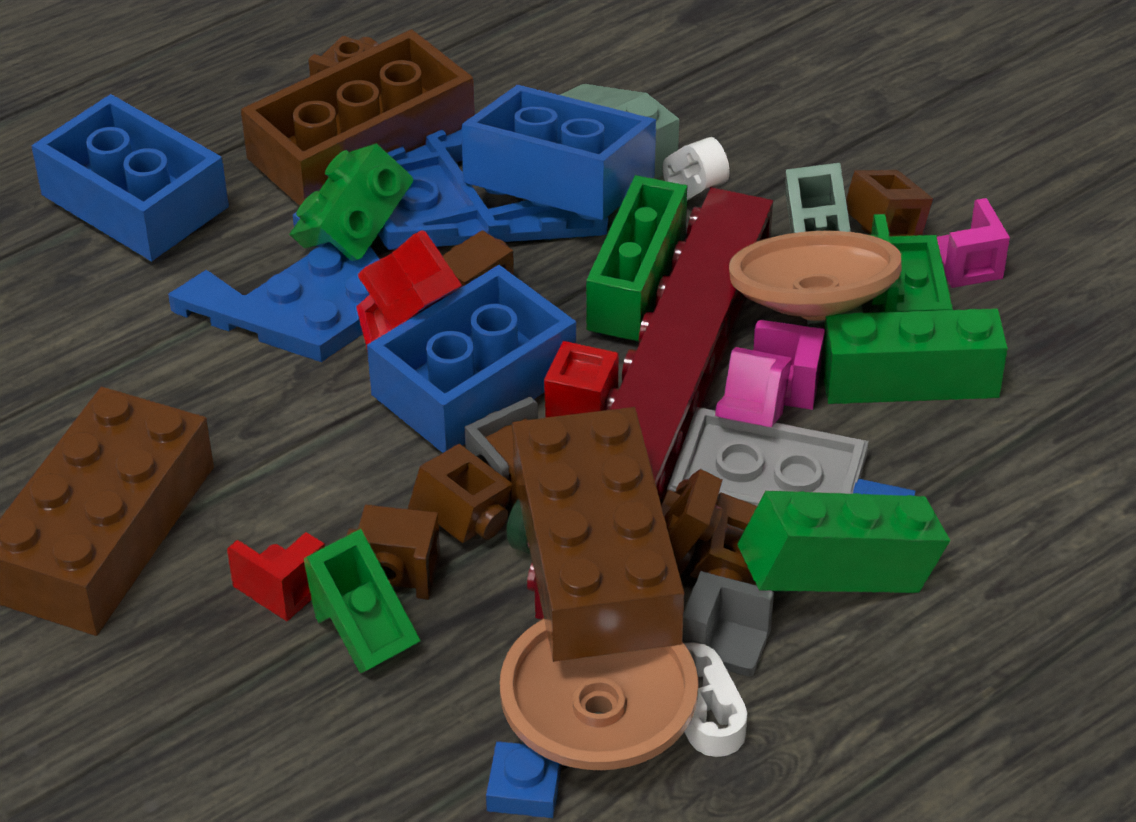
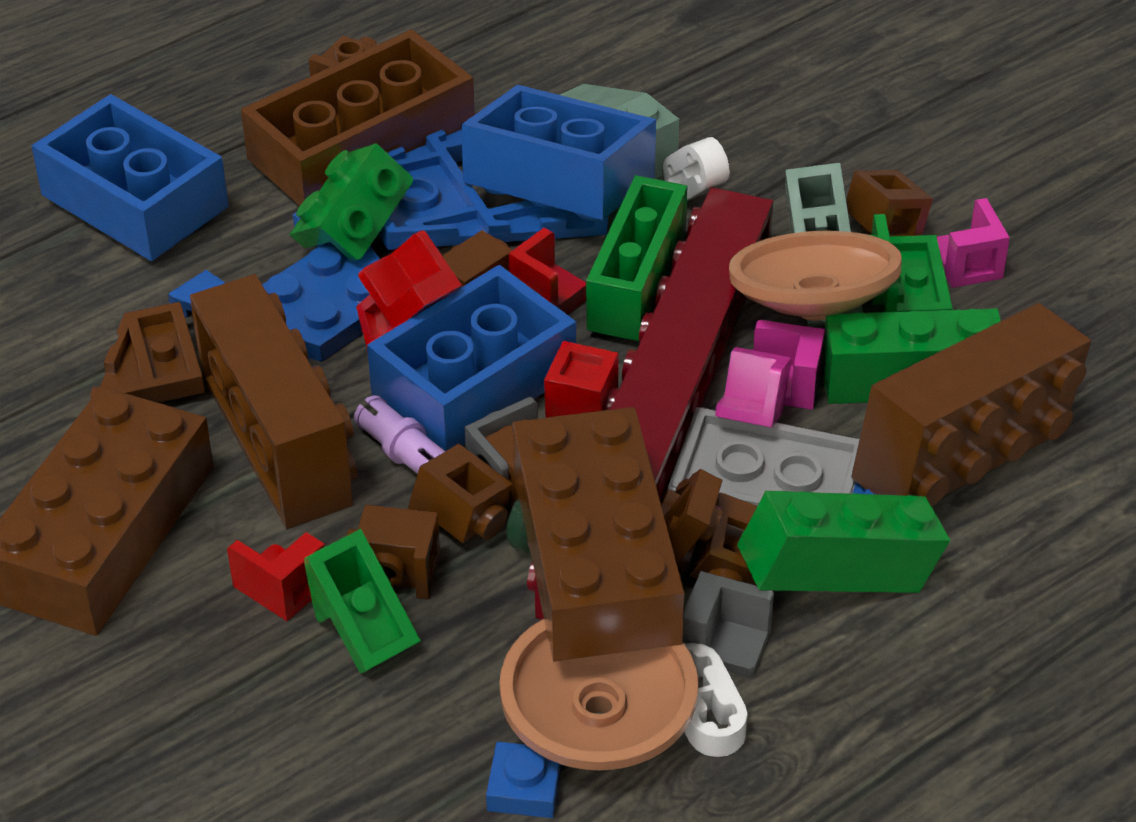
(153, 356): none -> reddish brown wing
(274, 400): none -> reddish brown brick
(401, 438): none -> lavender pin
(535, 266): none -> red panel
(971, 406): none -> reddish brown brick

